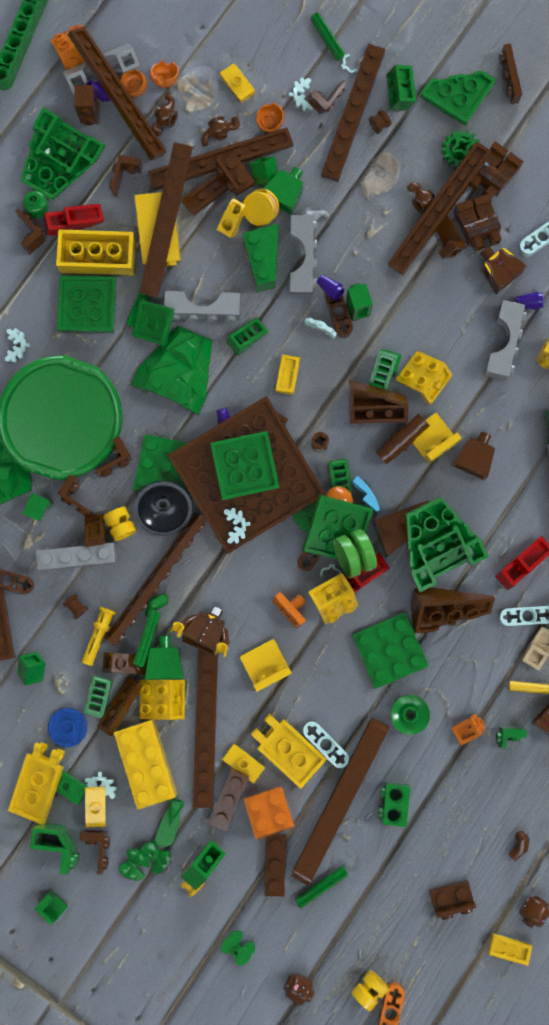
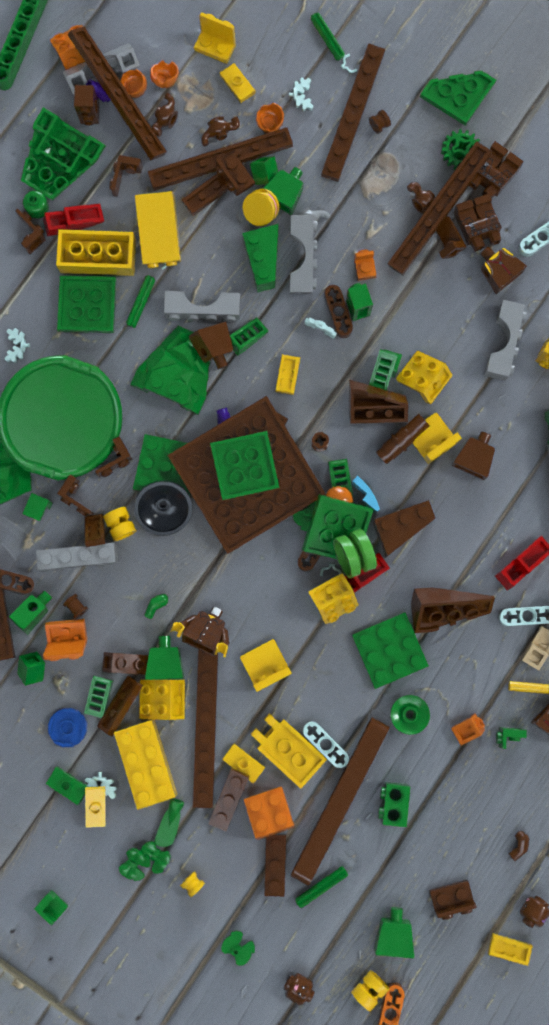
(28, 619): none -> green torso
(37, 784): yellow tile -> none
(65, 639): none -> orange bracket
(65, 845): green piece -> none
(92, 837): reddish brown bracket -> none
(101, 626): yellow pin -> none
(147, 638): green axle -> none
(152, 583): reddish brown plate -> none
(153, 322): green tile -> none
(166, 219): reddish brown plate -> none
(203, 865): green brick -> none
(213, 344): none -> reddish brown torso
(216, 38): none -> yellow bracket
(232, 218): yellow leg -> none
(238, 518): light aqua animal -> none
(291, 608): orange tile -> none
(317, 100): bracket -> none
(331, 287): dark purple cone -> none
(365, 265): none -> orange bracket
(394, 936): none -> green torso
(401, 87): green brick -> none
(439, 542): green wedge -> none
(510, 74): reddish brown plate -> none
(531, 300): dark purple cone -> none

